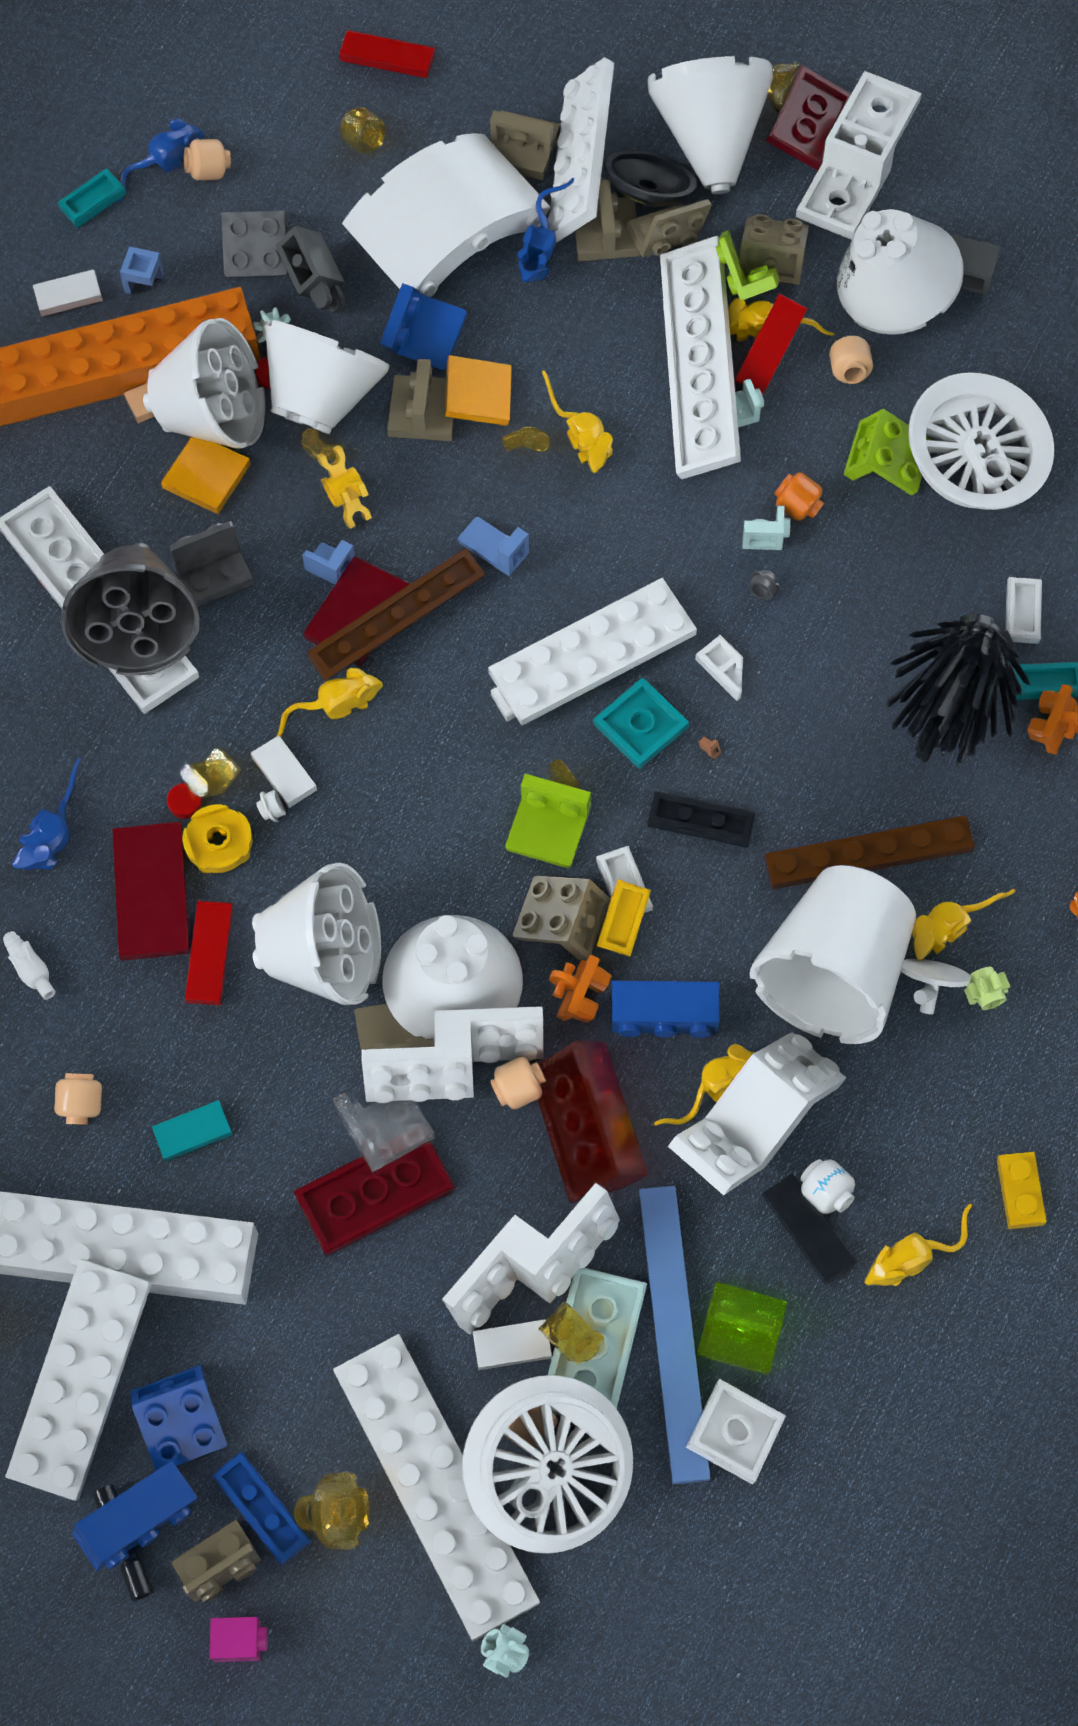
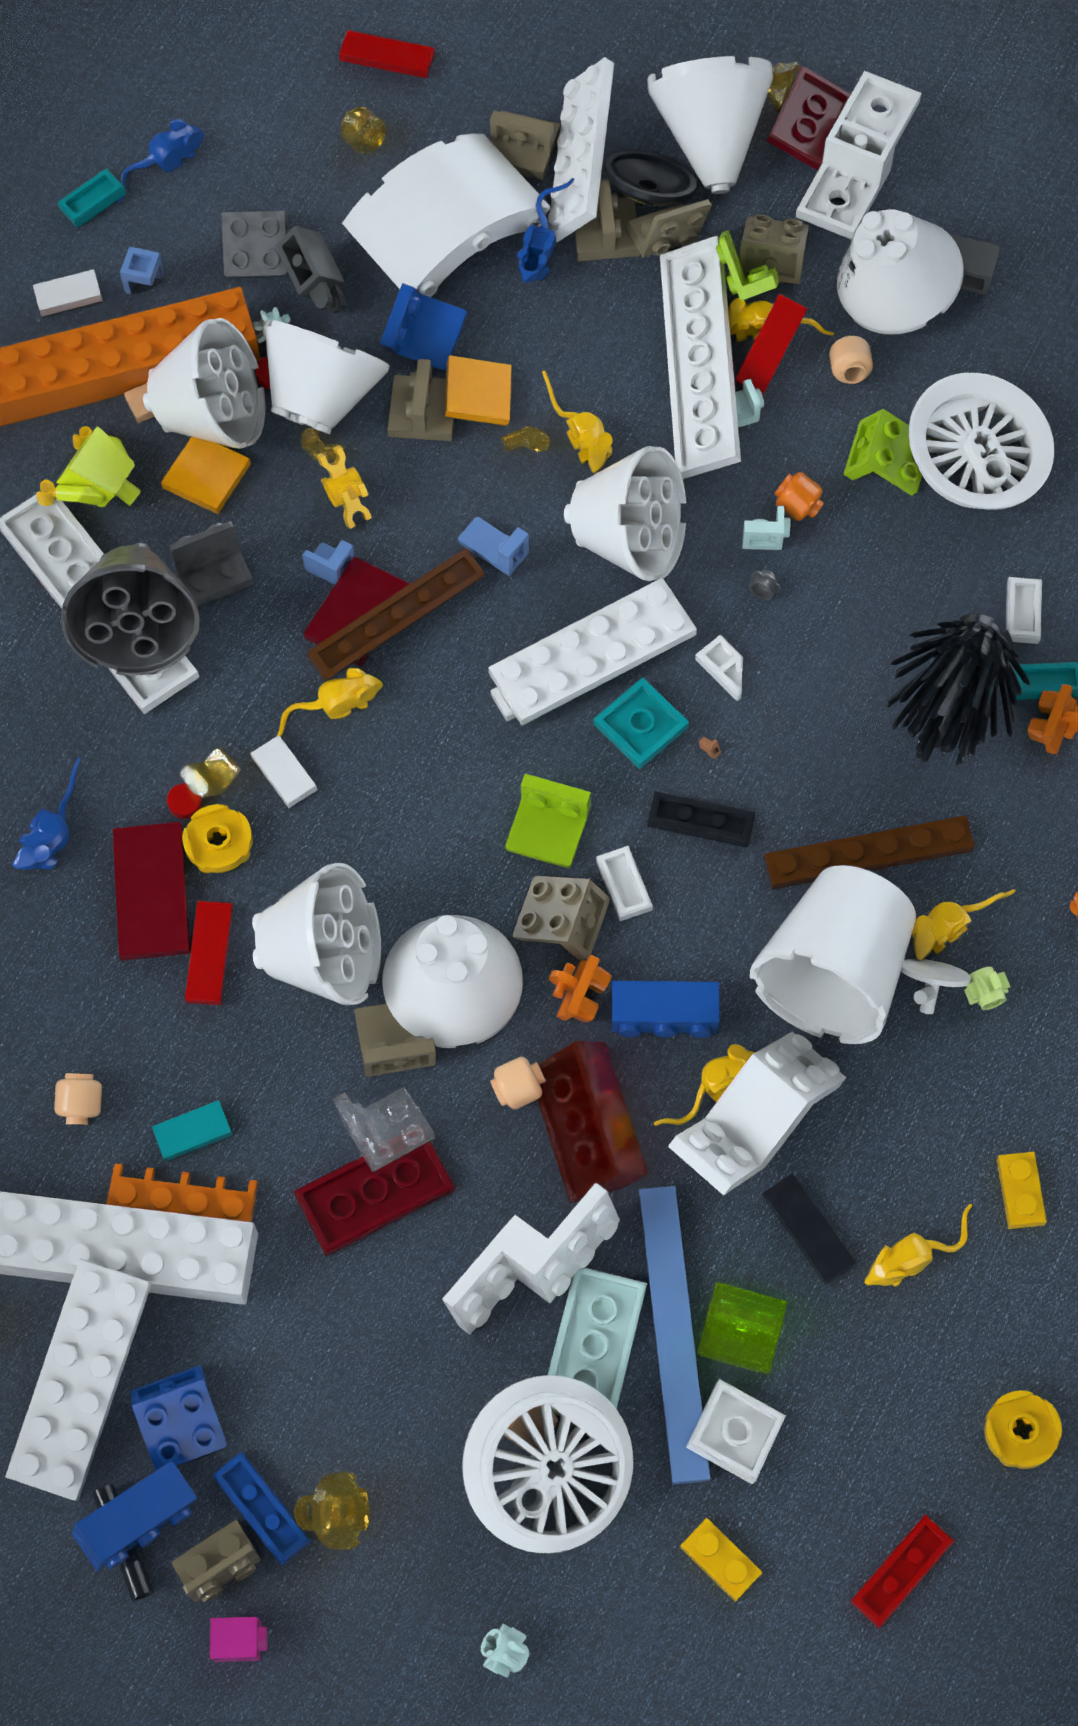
(28, 965): white piece -> none
(94, 472): none -> neon yellow torso
(182, 1197): none -> orange hinge
(206, 159): light nougat head -> none
(271, 806): white plate -> none
(428, 1479): white plate -> none
(448, 1067): white bracket -> none
(511, 1345): white tile -> none
(561, 774): clear yellow tile -> none
(571, 1334): clear yellow bracket -> none
(623, 918): yellow tile -> none
(632, 513): none -> white cone
(721, 1559): none -> yellow plate
(828, 1186): white head -> none
(902, 1571): none -> red tile
(1032, 1410): none -> yellow plate

